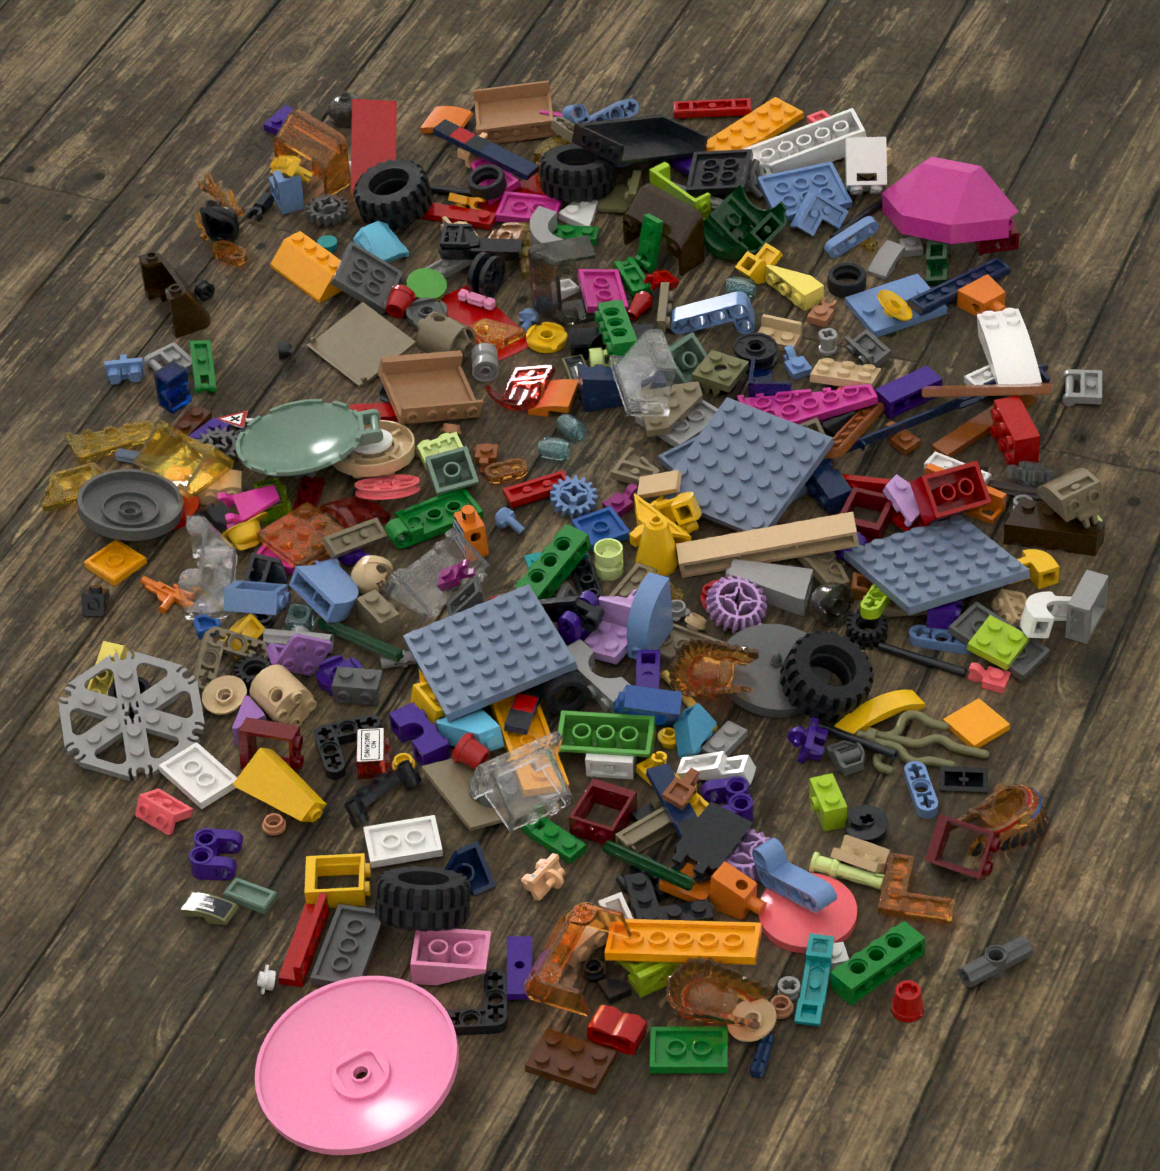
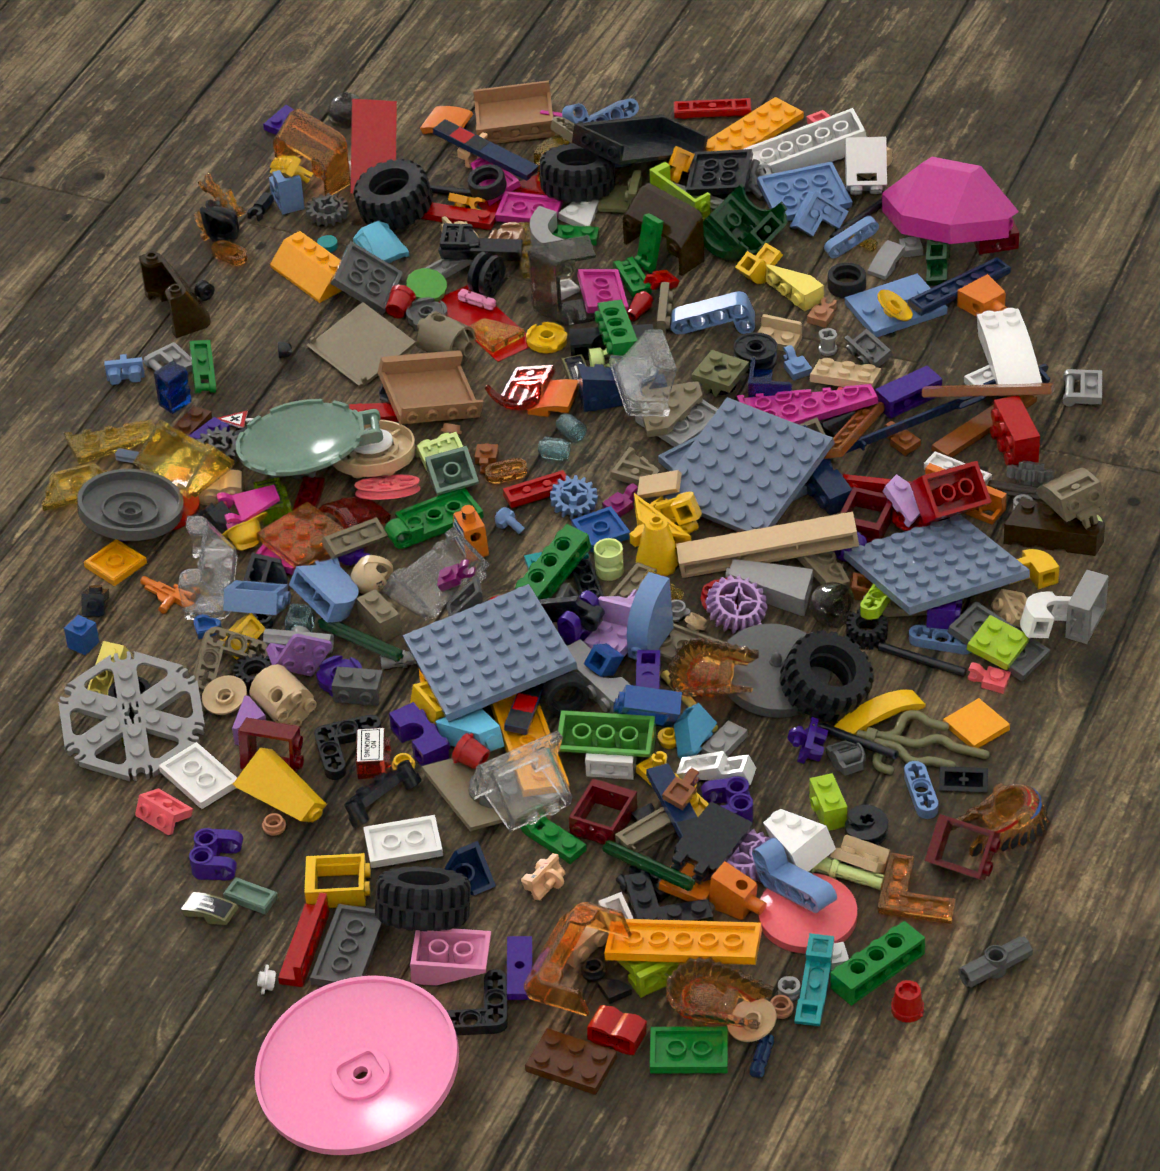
(81, 635): none -> blue brick
(485, 362): light grey wheel -> none
(528, 317): medium blue plate -> none
(603, 659): none -> blue brick
(680, 161): none -> light orange plate
(687, 356): sand green slope -> none
(741, 284): clear light blue brick -> none
(803, 839): none -> white wedge

